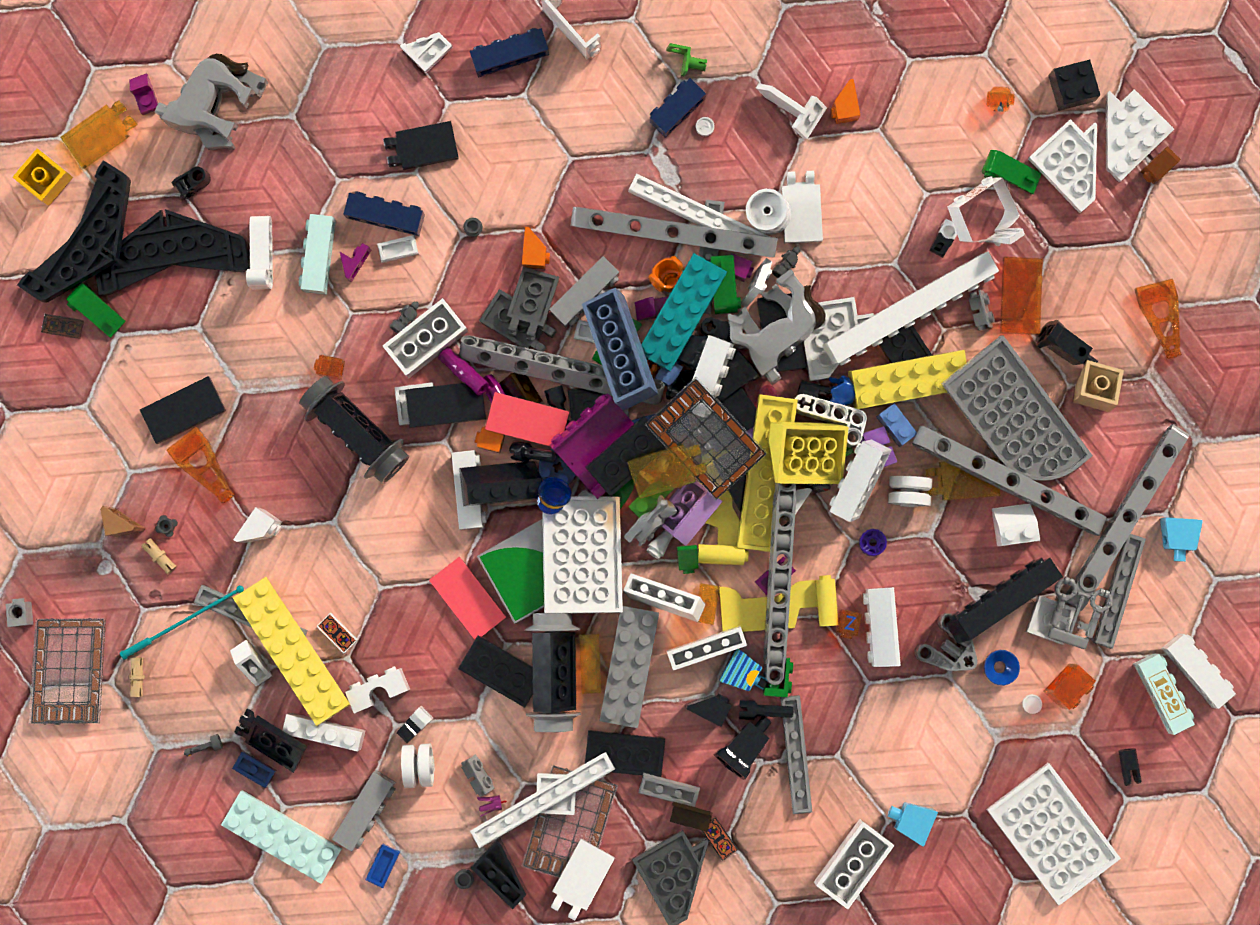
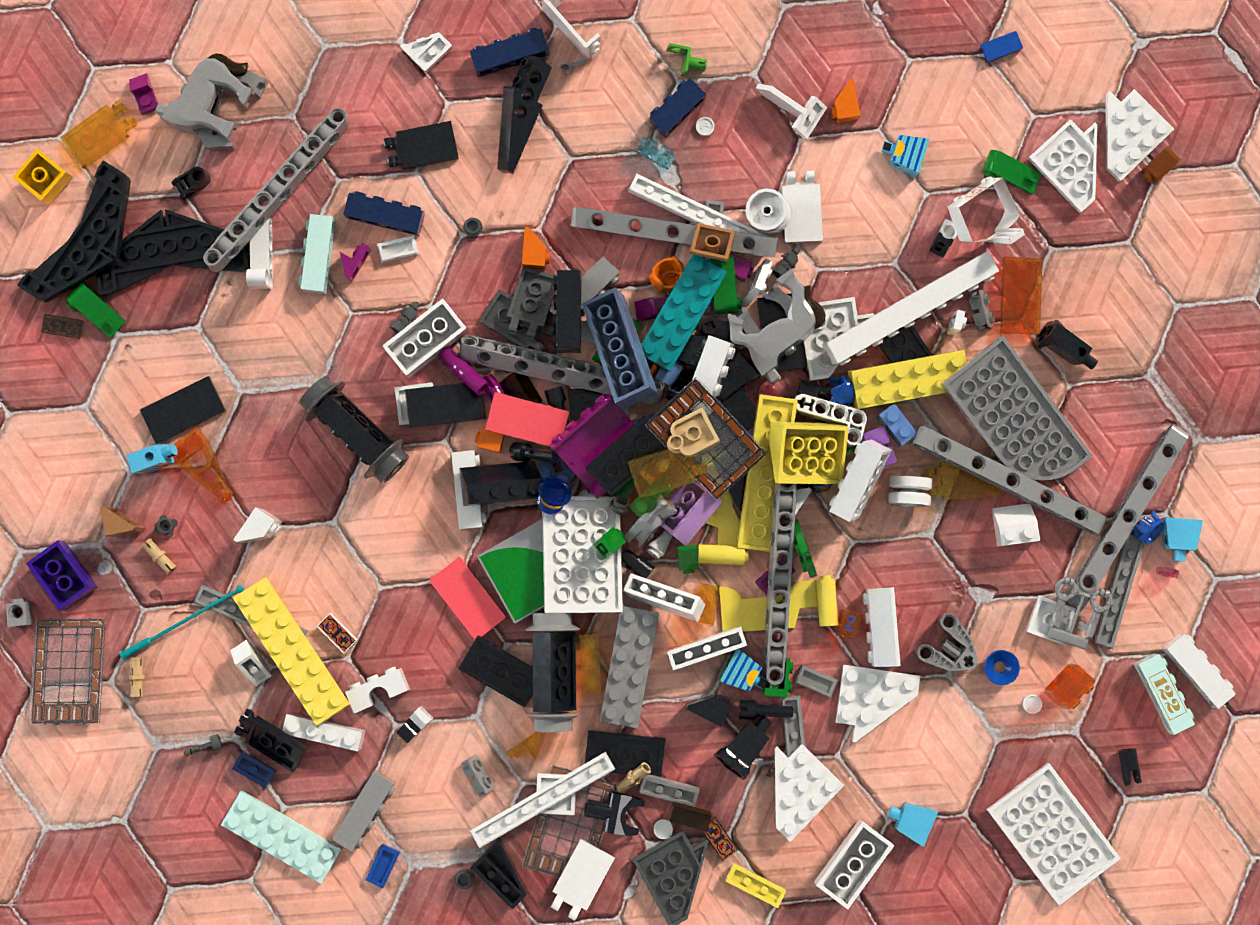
(61, 575): none -> dark purple brick
(157, 458): none -> medium azure torso
(276, 190): none -> light grey beam
(329, 367): clear orange brick -> none
(417, 765): white wheel -> none
(494, 805): flat silver piece -> none
(518, 126): none -> black brick
(531, 742): none -> clear yellow slope
(568, 306): none -> black brick
(572, 65): none -> light grey hand
(609, 542): none -> green slope
(614, 812): none -> black connector
(619, 505): none -> dark grey plate
(633, 777): none -> tan pin
(637, 563): none -> black hinge
(663, 157): none -> clear light blue hinge
(663, 829): none -> white piece
(692, 434): none -> tan plate
(712, 242): none -> medium nougat slope
(755, 885): none -> light yellow plate
(800, 789): none -> white wing
(803, 551): none -> green wing
(816, 681): none -> light grey tile
(872, 696): none -> white wing
(876, 535): dark purple wheel -> none
(907, 153): none -> torso
(956, 323): none -> white plate
(1000, 99): clear orange head -> none
(1001, 46): none -> blue tile
(1003, 599): black brick -> none
(1074, 85): black brick -> none
(1098, 386): tan slope -> none
(1146, 532): none -> blue piece
(1156, 293): clear orange plate -> none
(1167, 572): none -> clear pink tile

